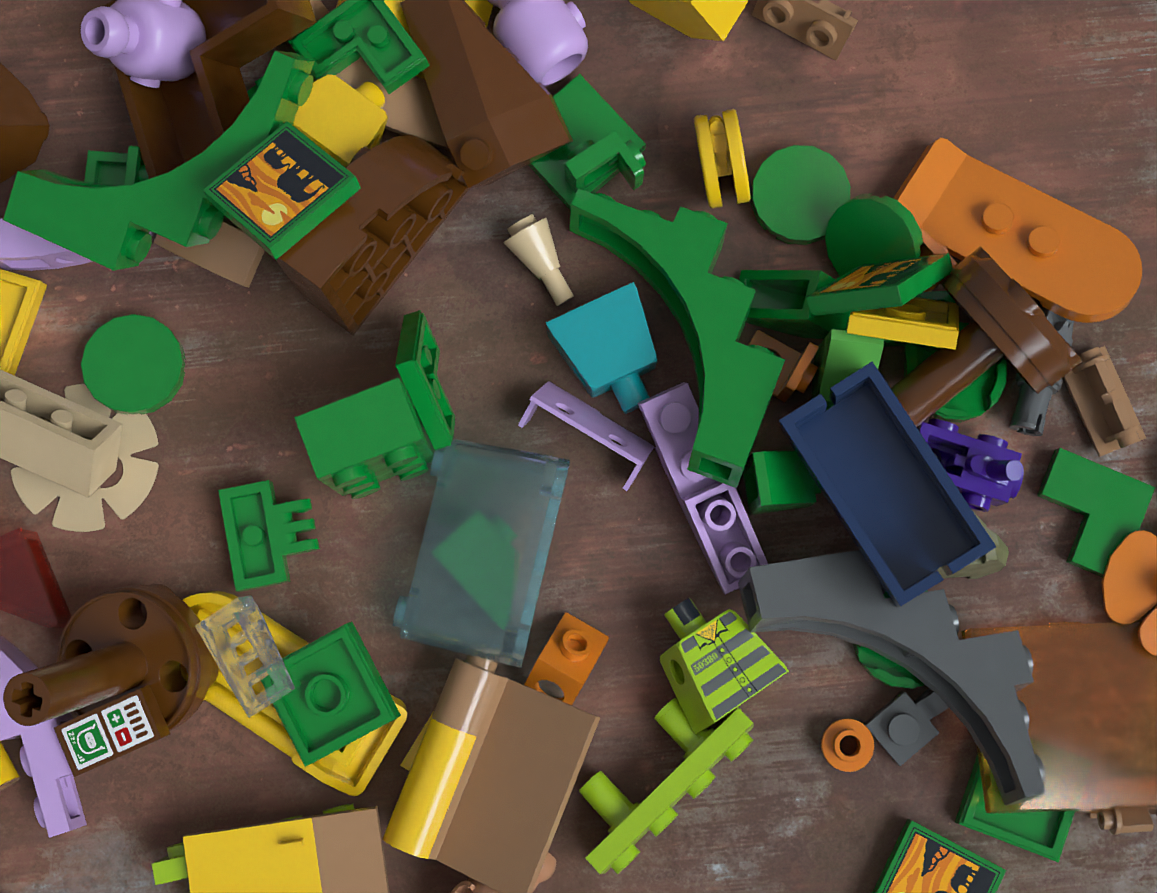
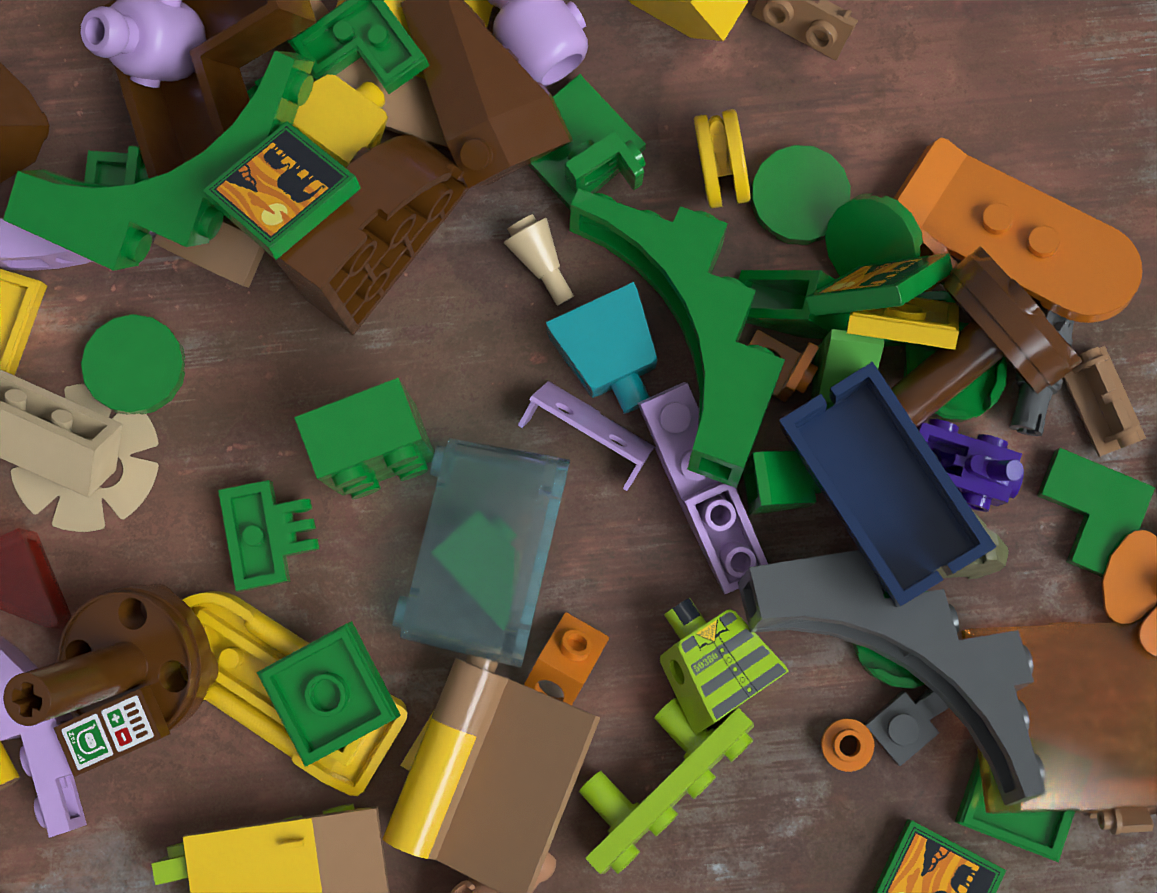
(222, 648): clear slope -> none
(418, 368): green tile -> none

